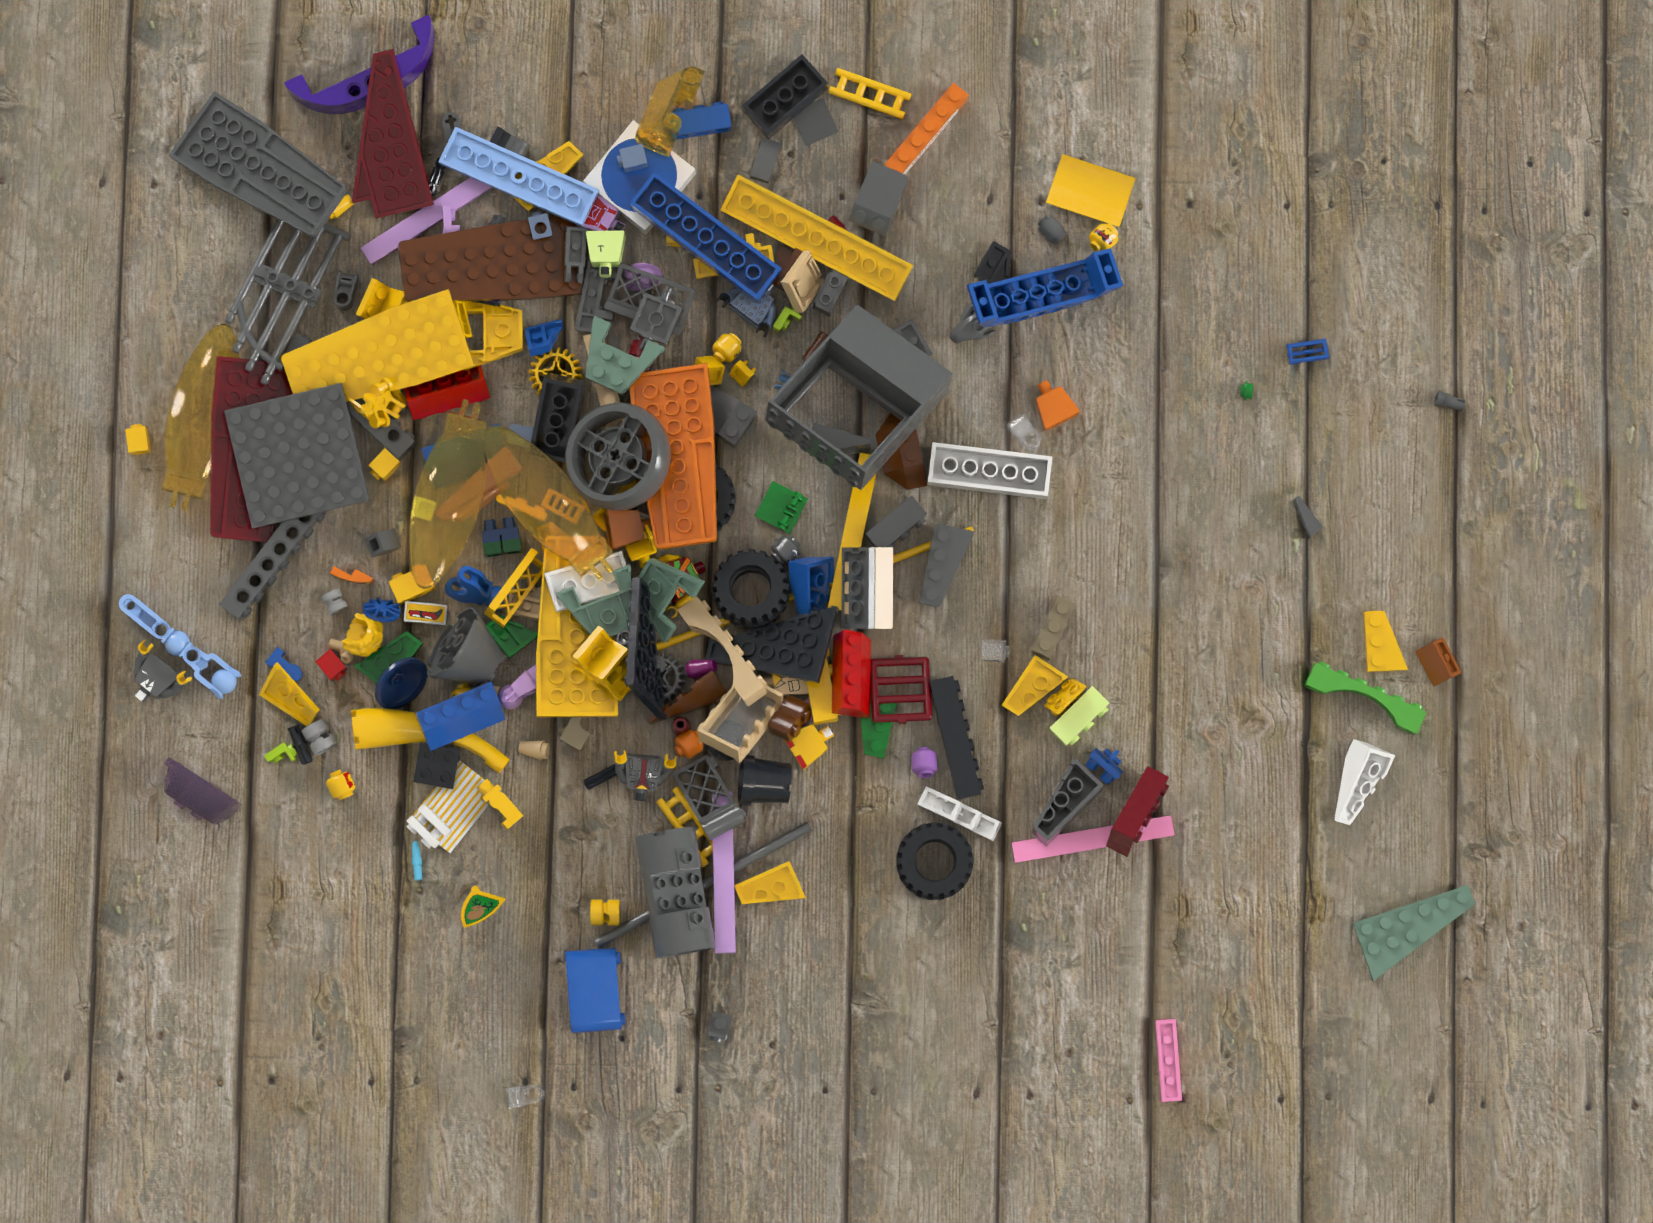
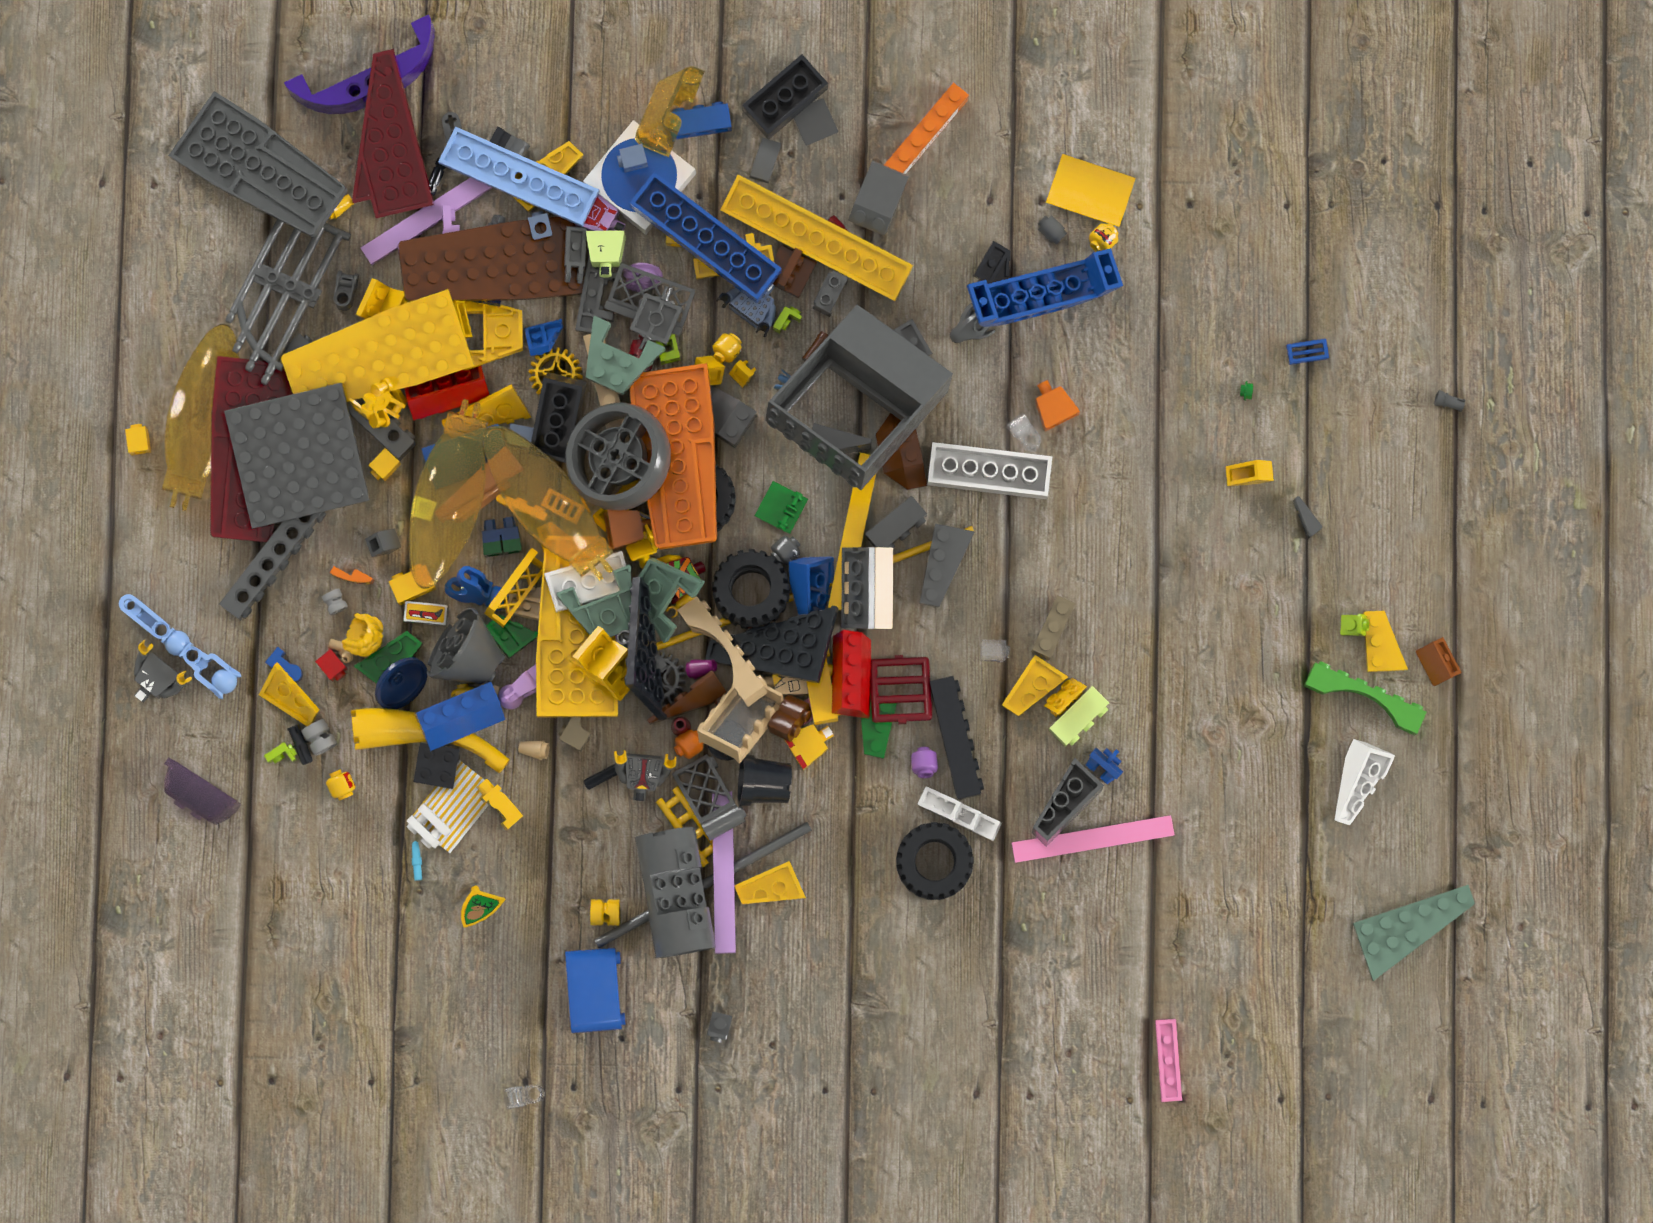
(383, 609): blue wheel -> none
(500, 407): none -> yellow wing
(671, 356): none -> lime brick
(802, 282): tan container -> none
(858, 96): yellow bar -> none
(1137, 811): dark red wedge -> none
(1249, 473): none -> yellow slope
(1354, 625): none -> lime bracket

